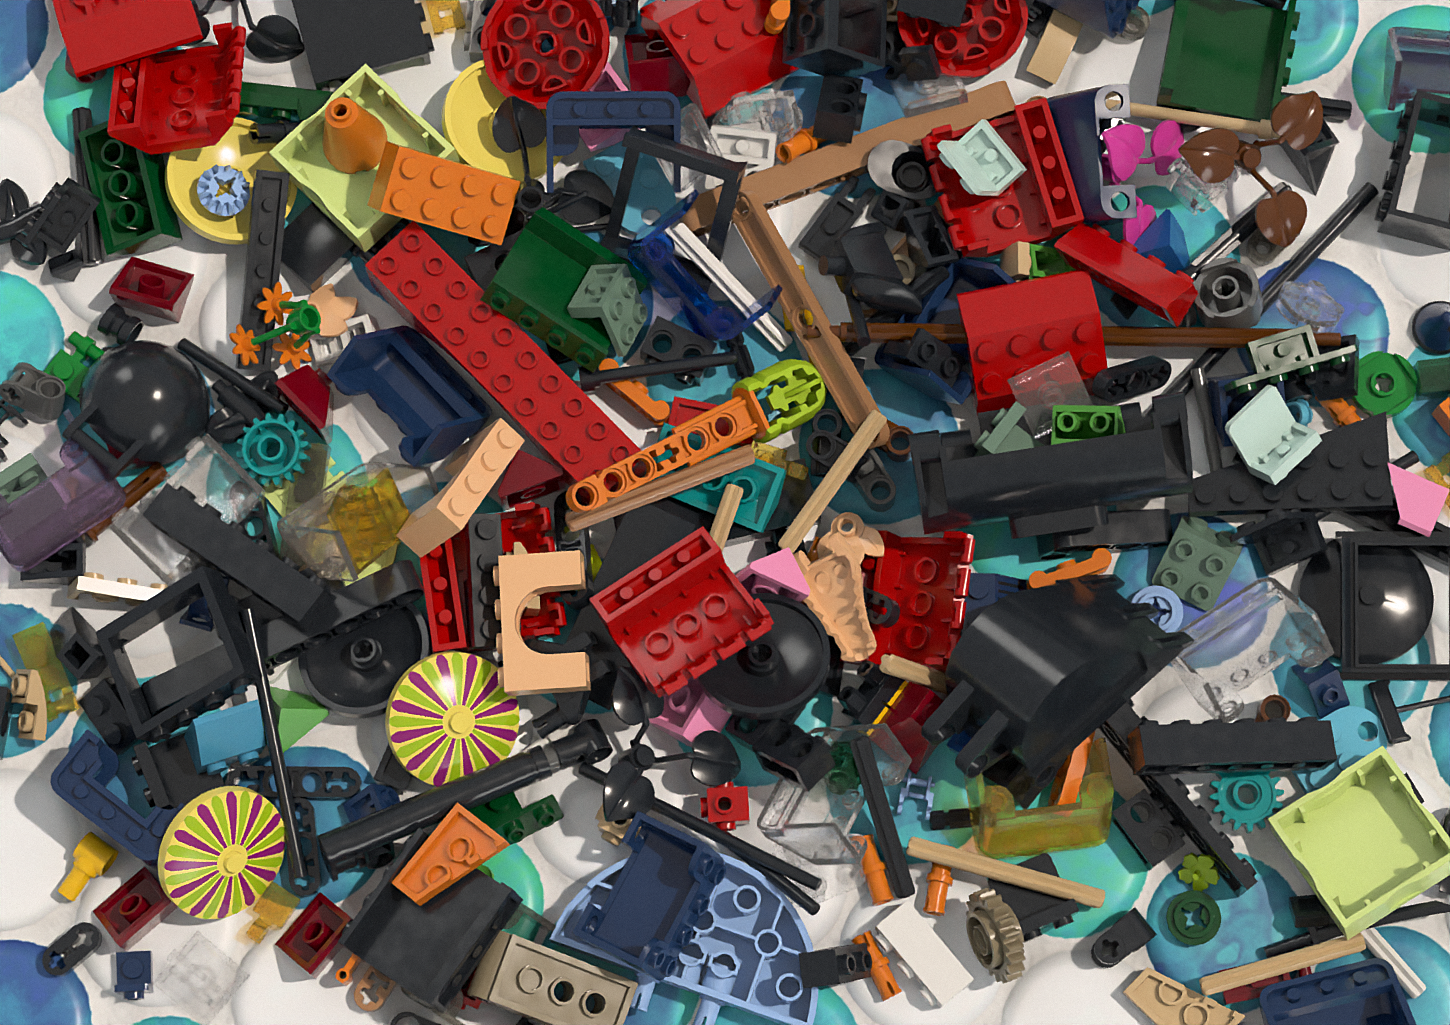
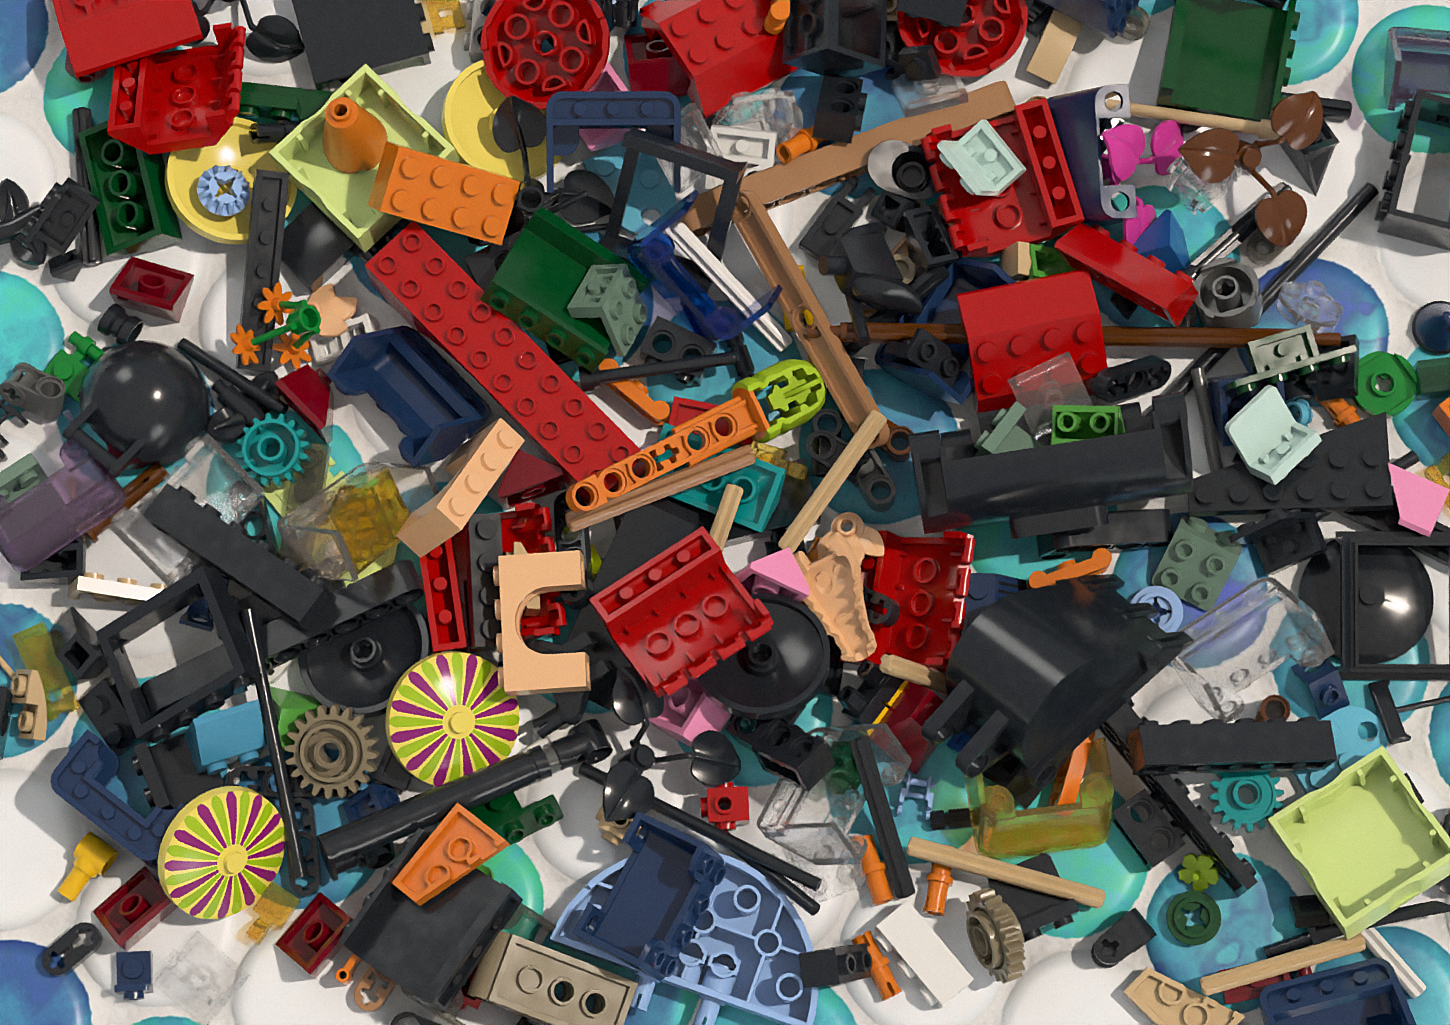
(347, 736): none -> dark tan gear

